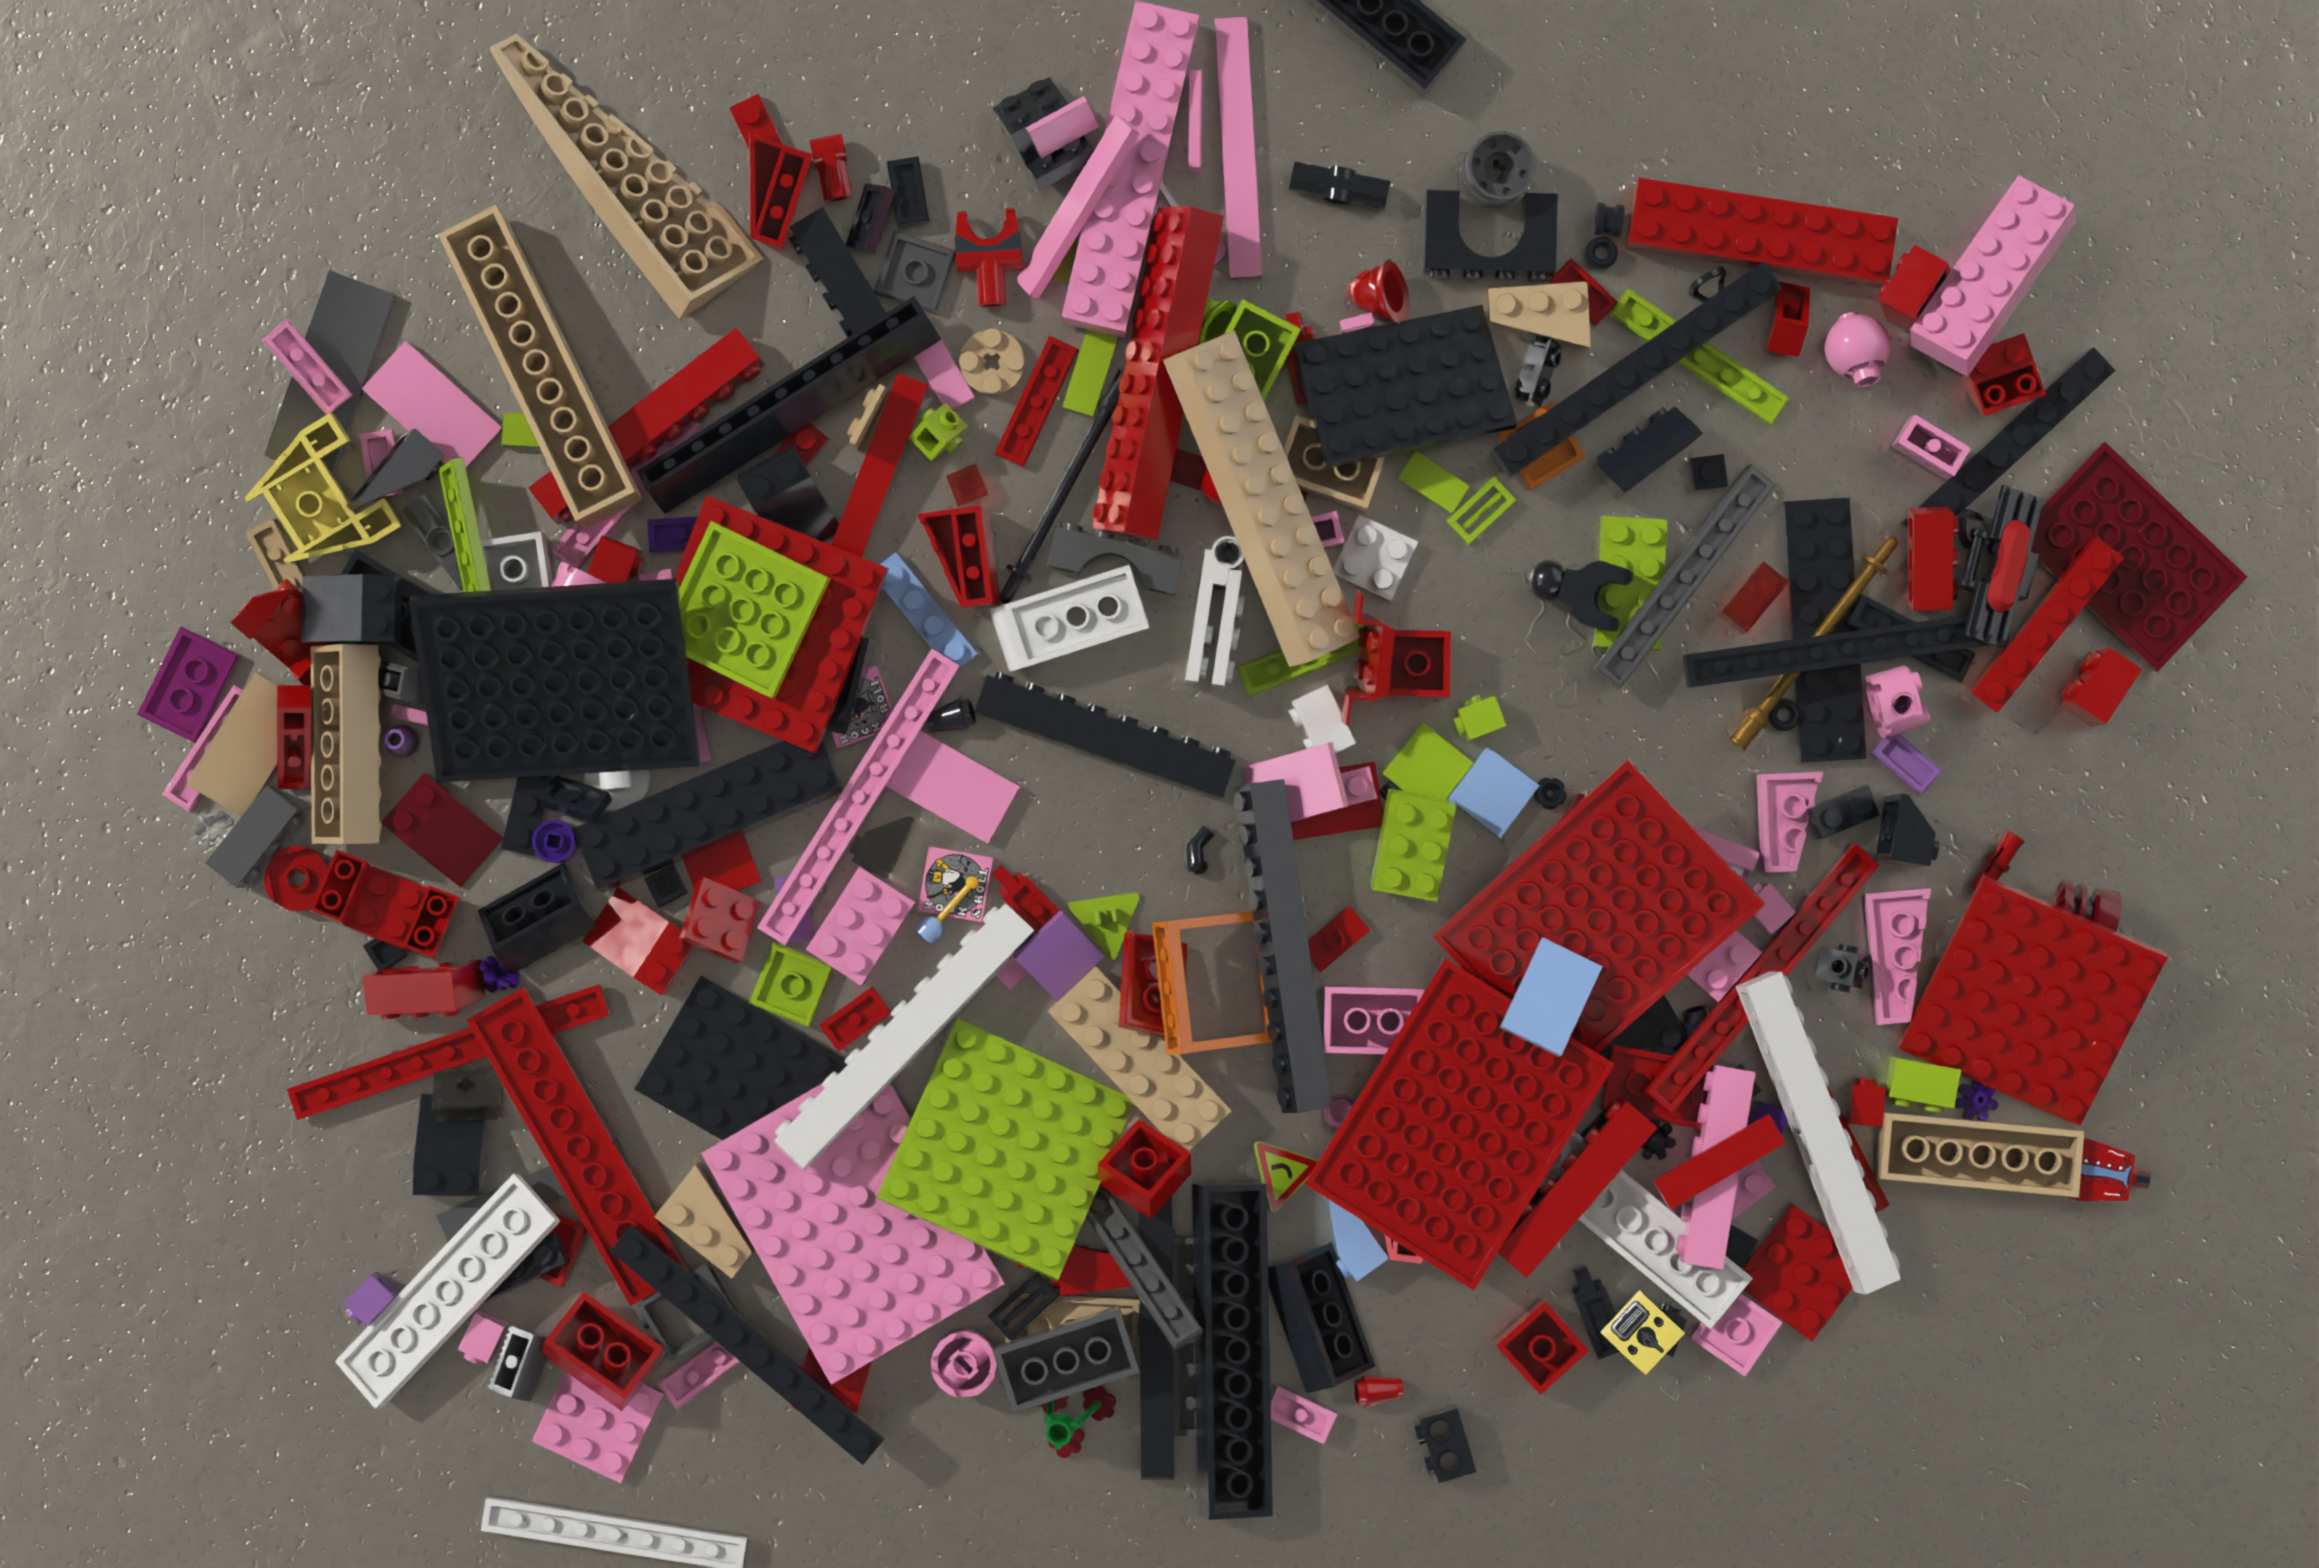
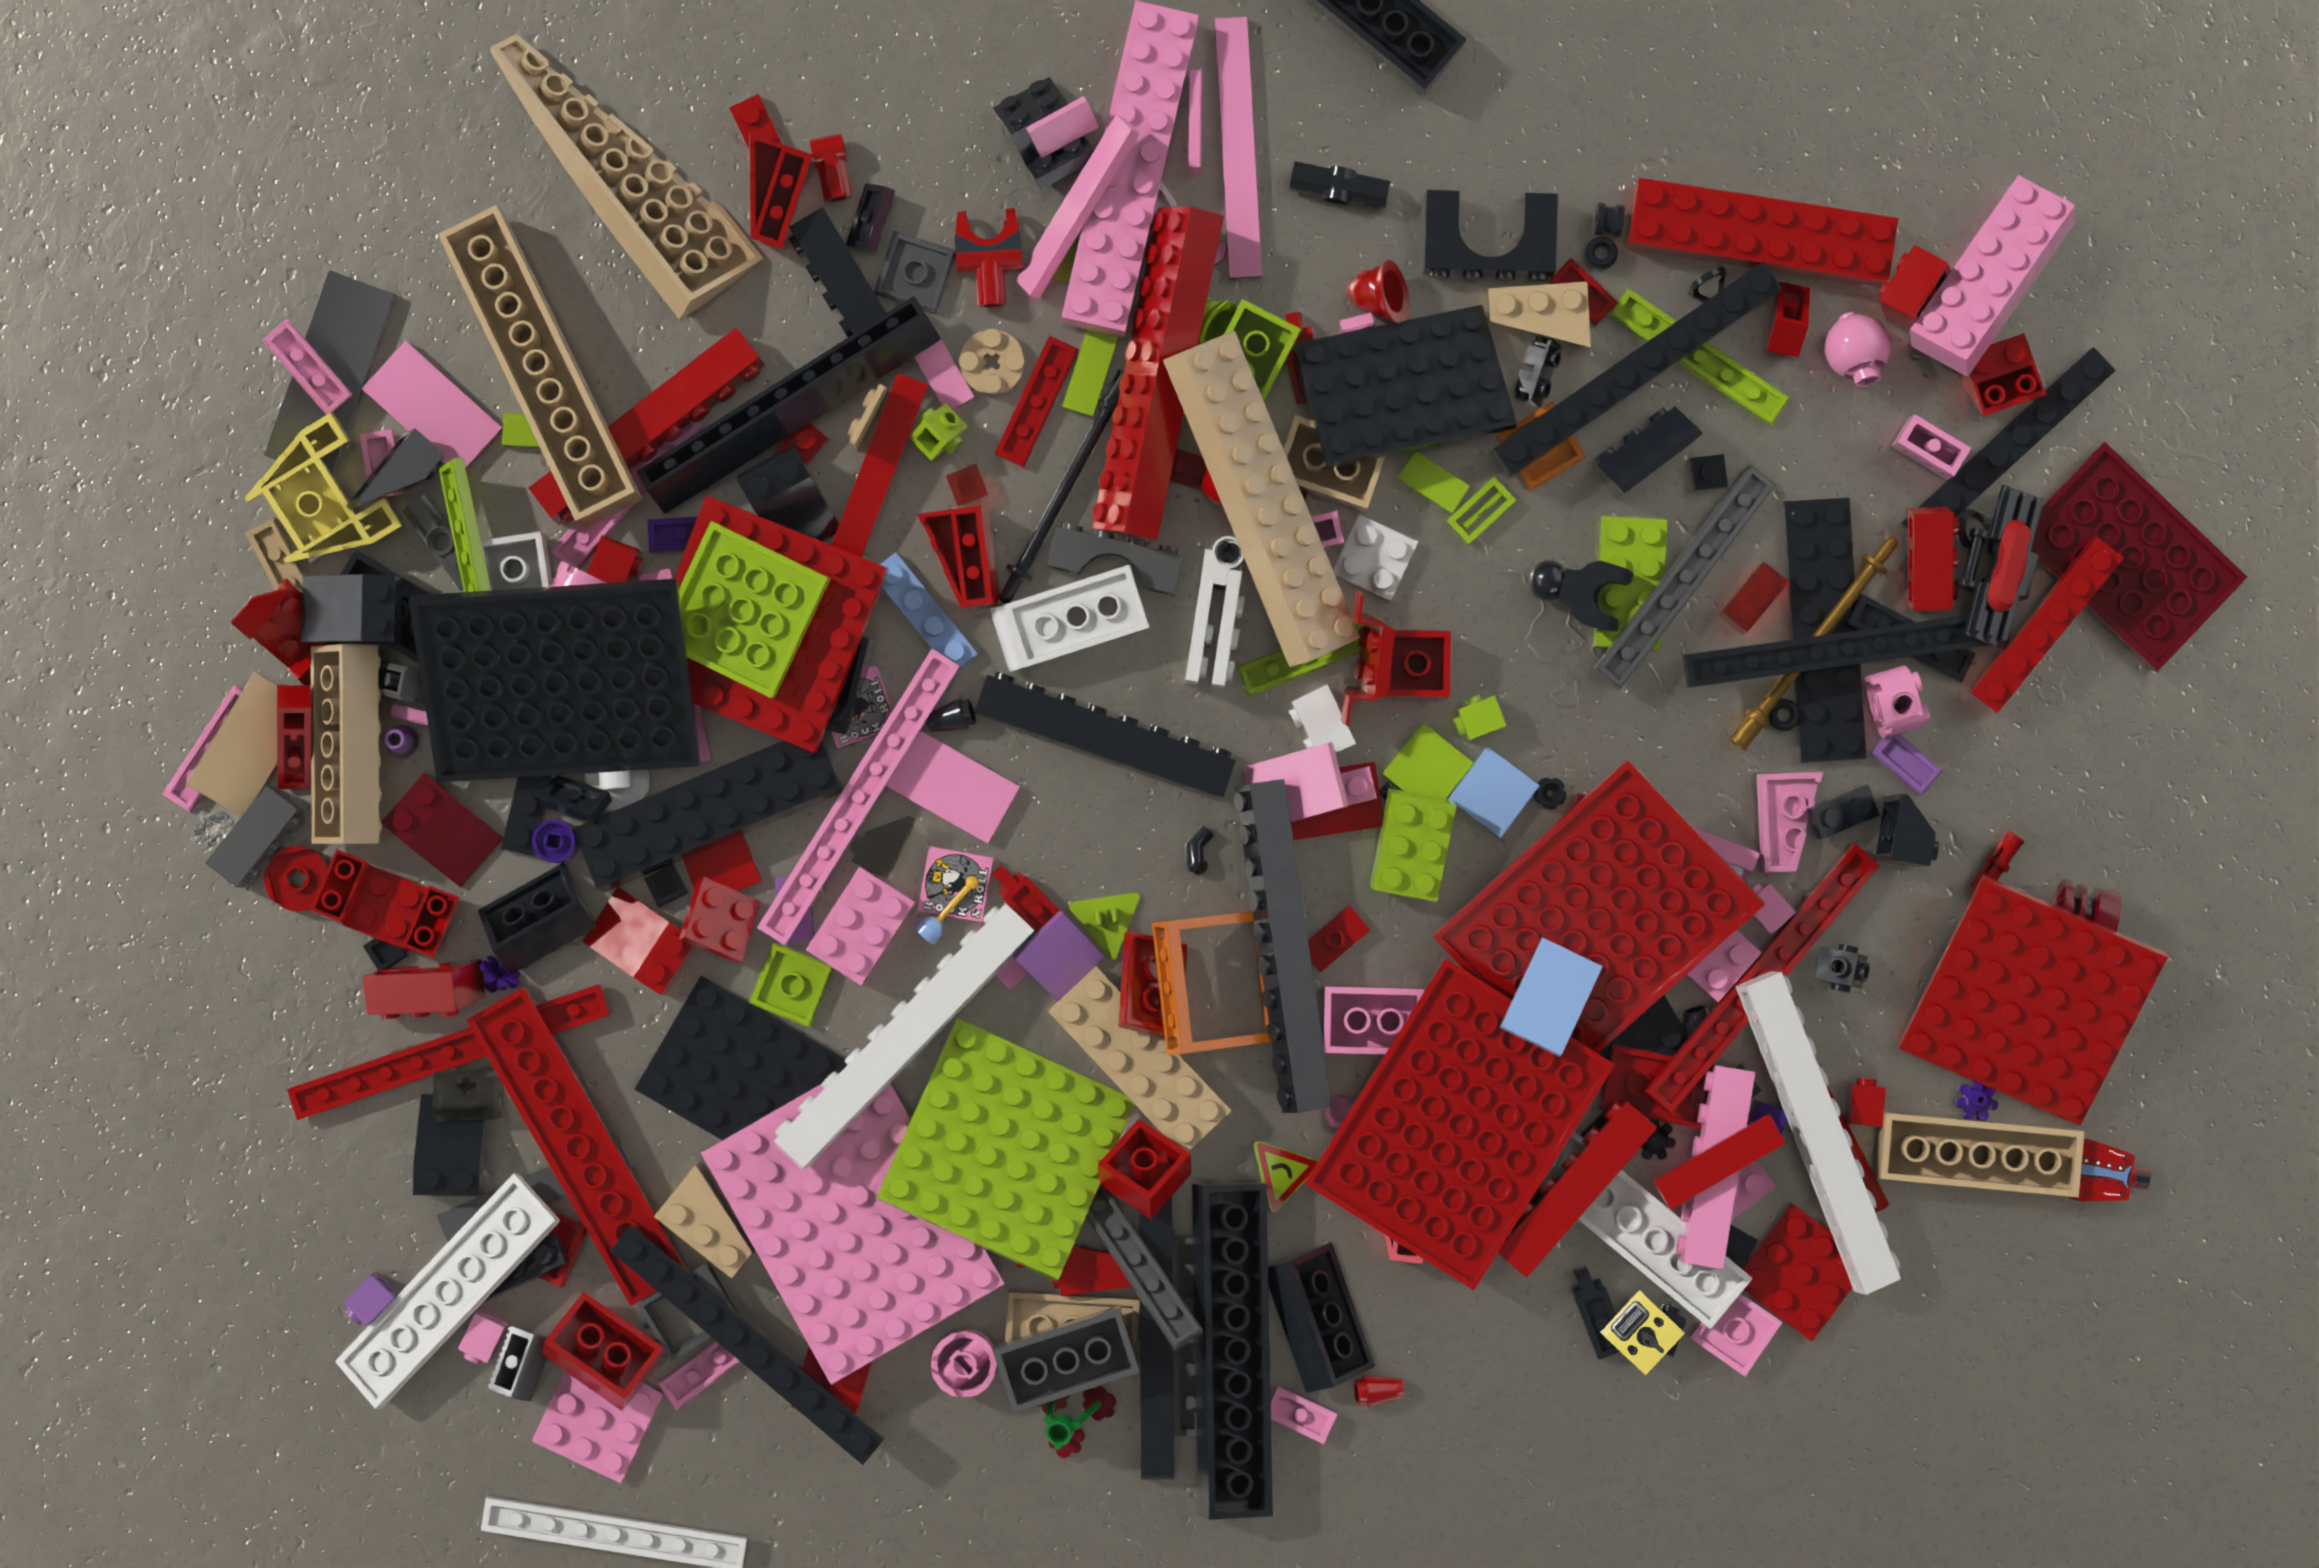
(188, 684): magenta tile -> none
(855, 1018): red plate -> none
(909, 195): black plate -> none
(1044, 1286): black tile -> none
(1354, 1244): light blue slope -> none
(1453, 1441): black brick -> none
(1504, 152): dark grey wheel -> none
(1541, 1346): red brick -> none
(1894, 940): bright pink wing -> none
(1922, 1083): lime brick -> none
(2099, 687): red brick -> none

